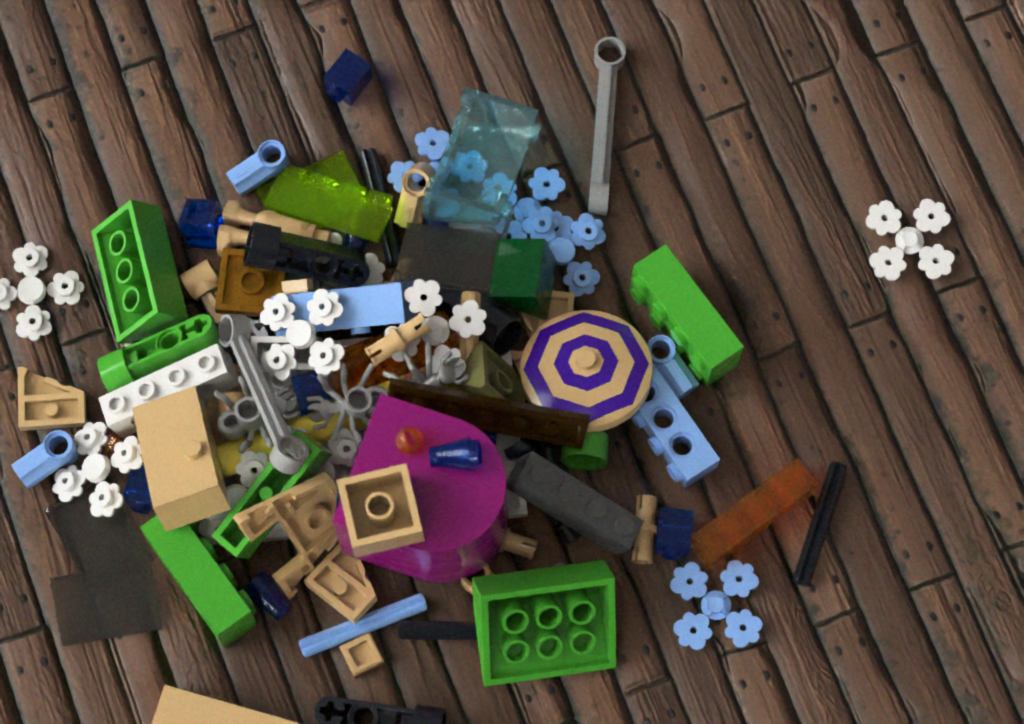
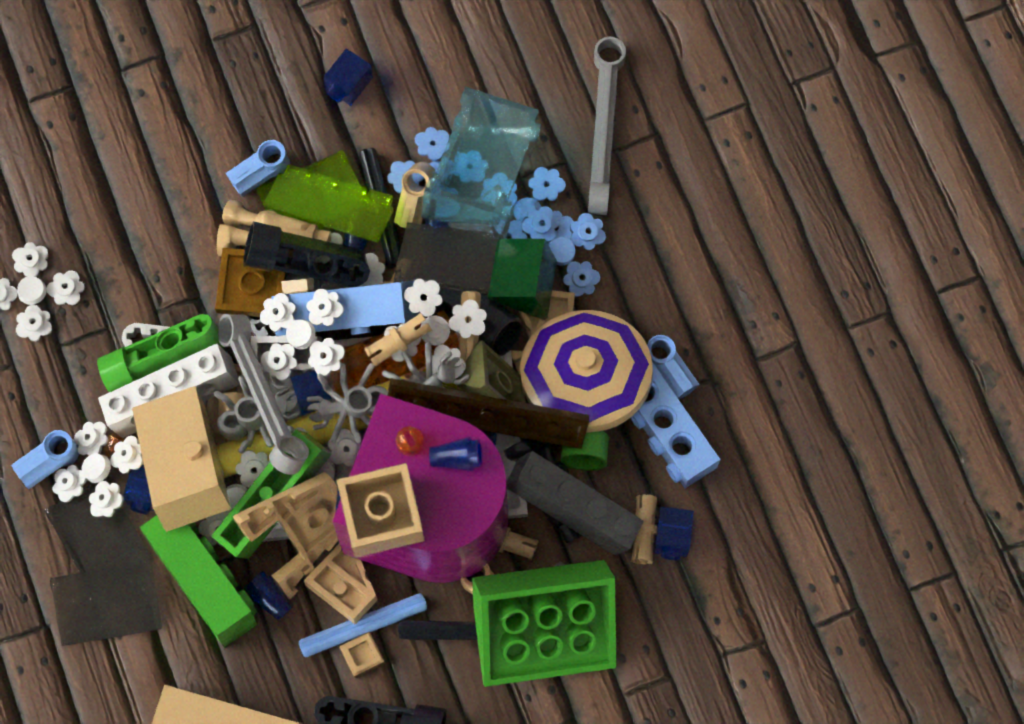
(47, 403): tan wing -> none
(138, 272): bright green slope -> none
(201, 223): clear blue brick -> none
(202, 285): tan axle -> none
(685, 316): bright green brick -> none
(716, 605): light blue plant -> none
(753, 514): clear orange brick -> none
(819, 524): black axle -> none
(909, 240): white plant -> none

